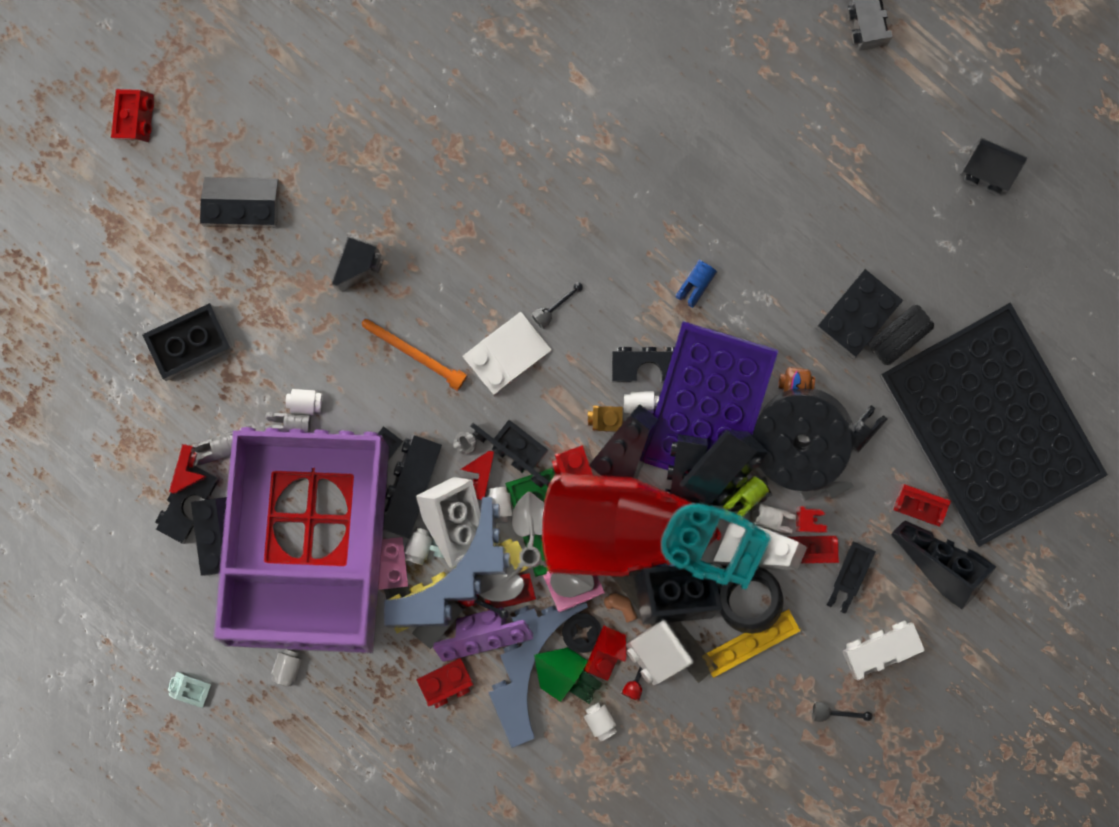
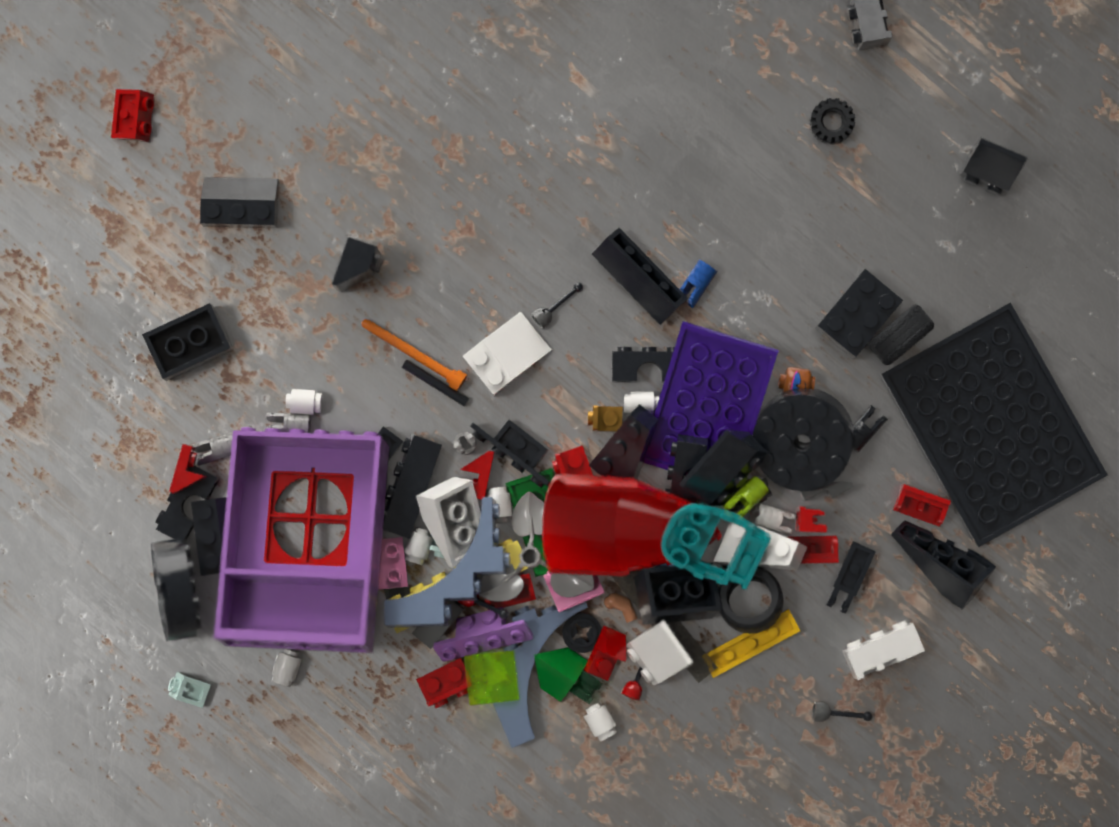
(175, 589): none -> black brick
(435, 383): none -> black bar
(491, 677): none -> clear neon green hinge
(639, 276): none -> black brick
(843, 110): none -> black tyre

